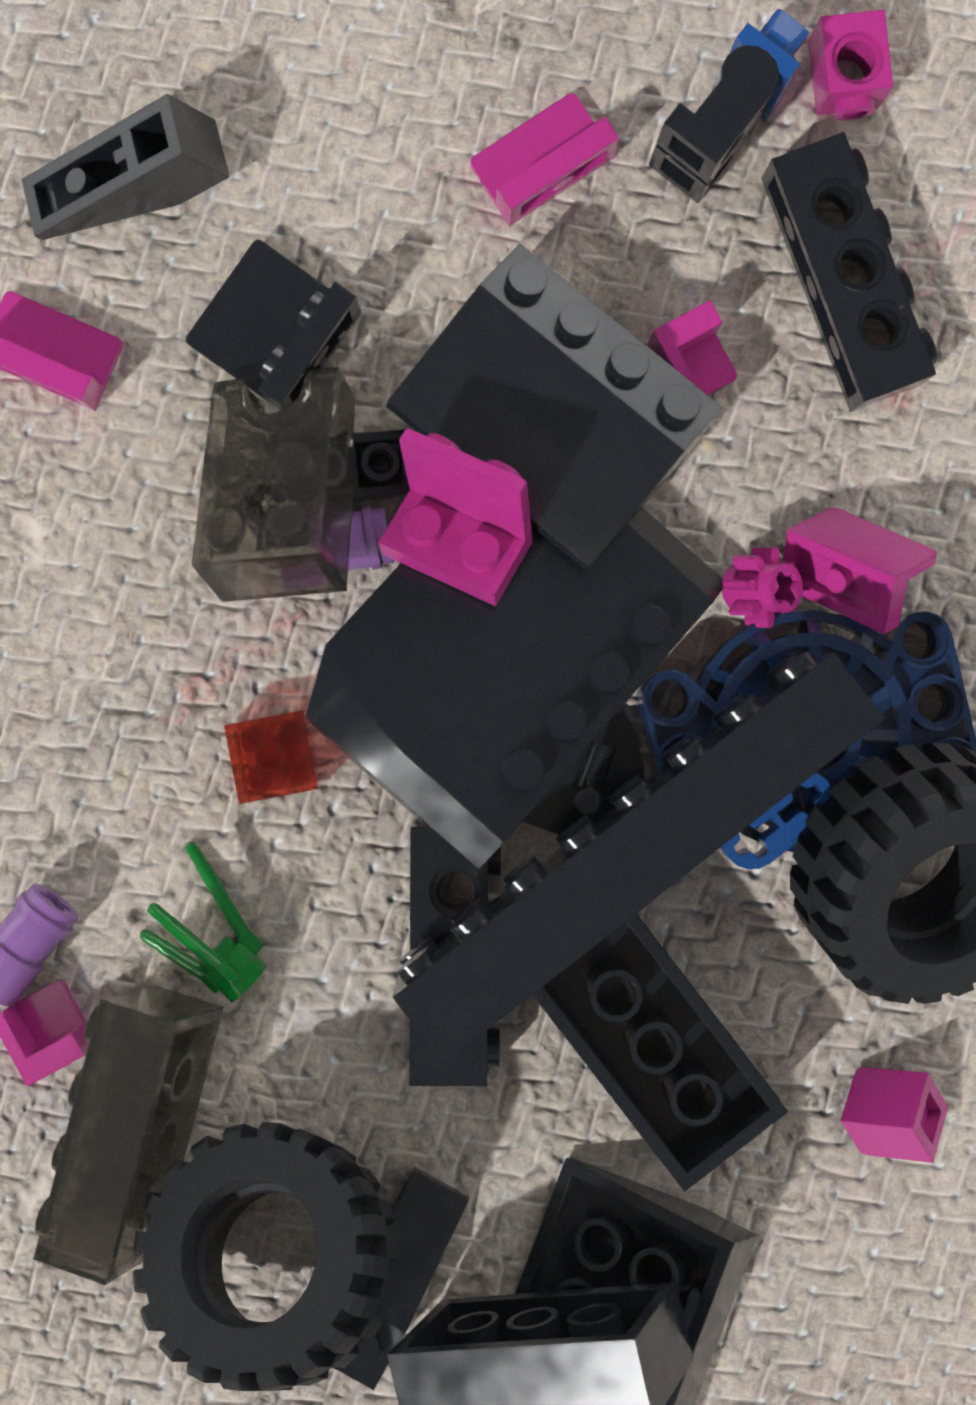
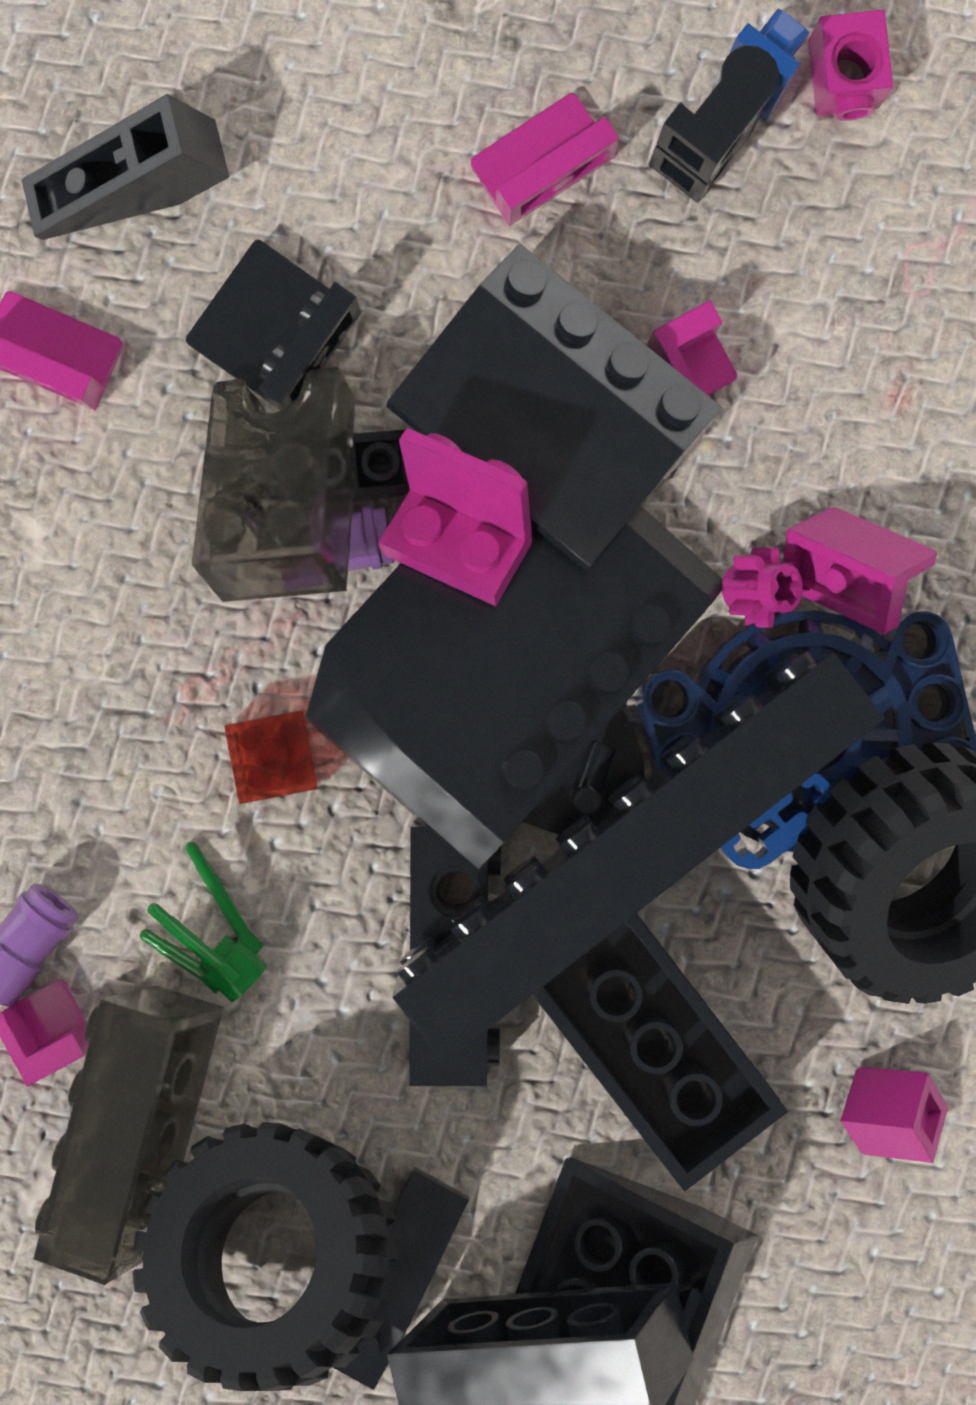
(839, 175): black brick -> none

